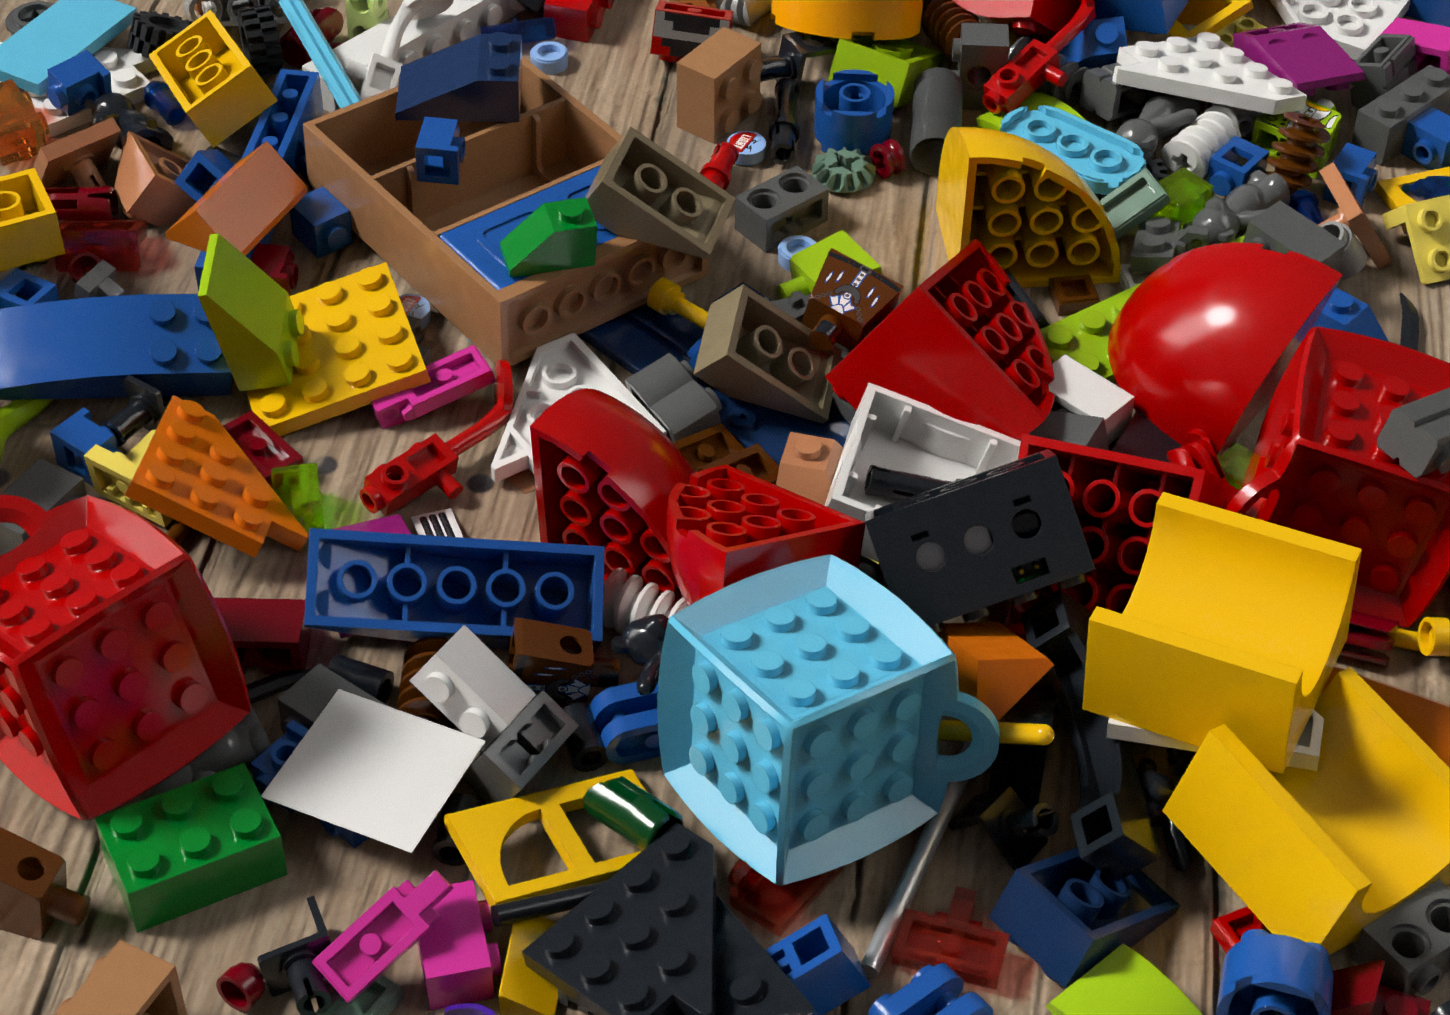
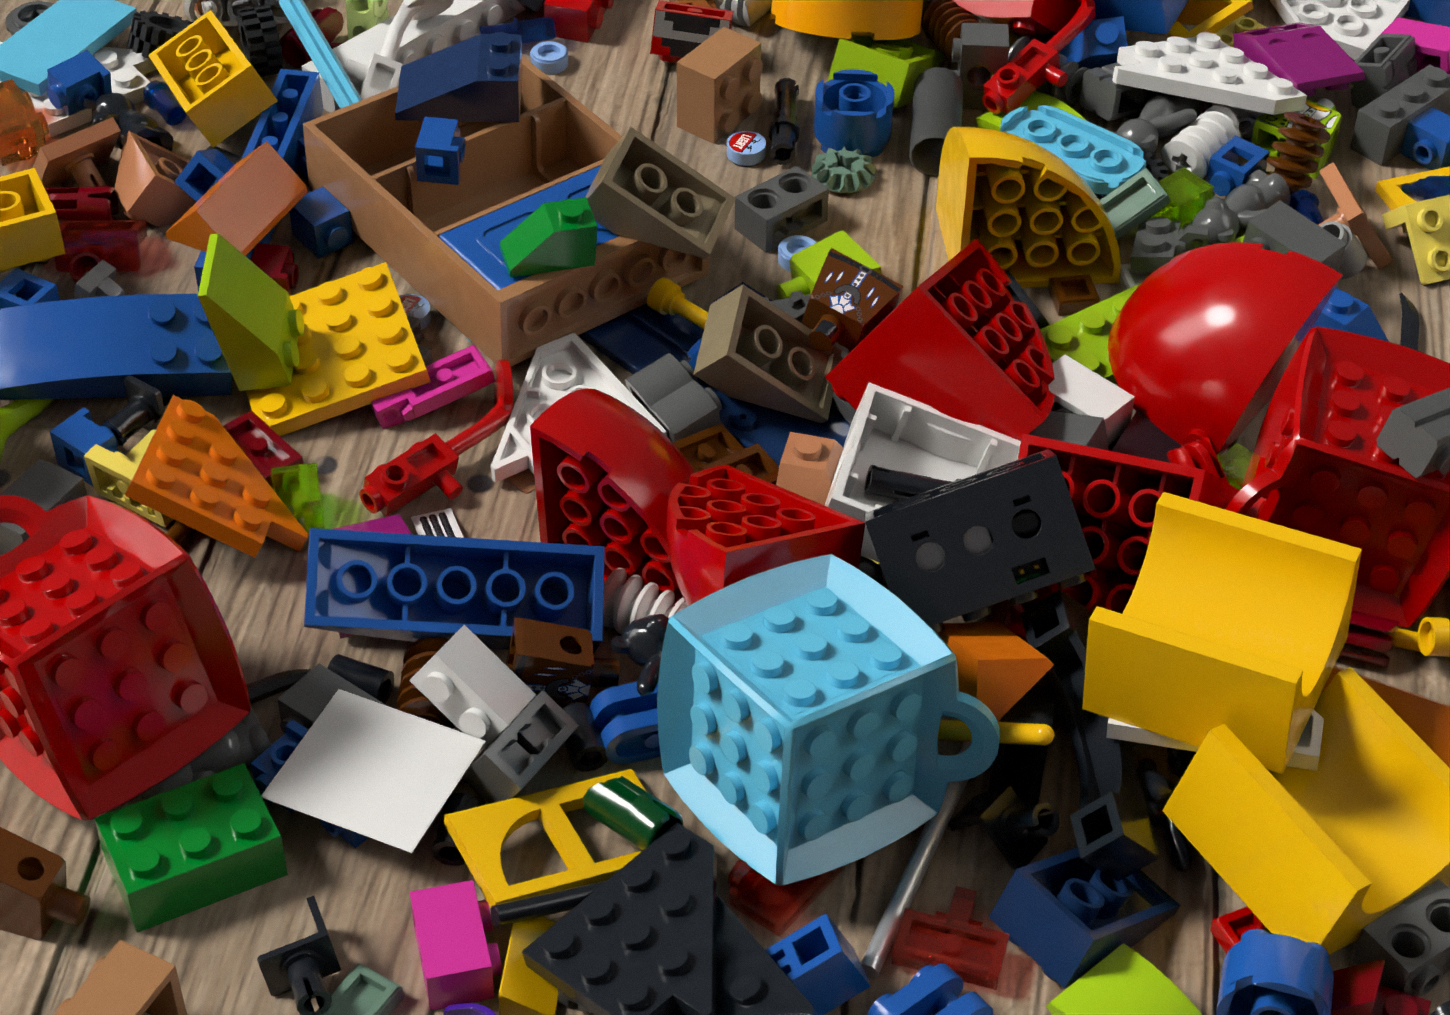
(241, 986): dark red hinge -> none
(267, 632): dark red brick -> none
(382, 935): dark pink hinge -> none
(721, 164): red pin -> none
(793, 55): black bracket -> none
(888, 158): dark red bush -> none
(1358, 171): blue brick -> none

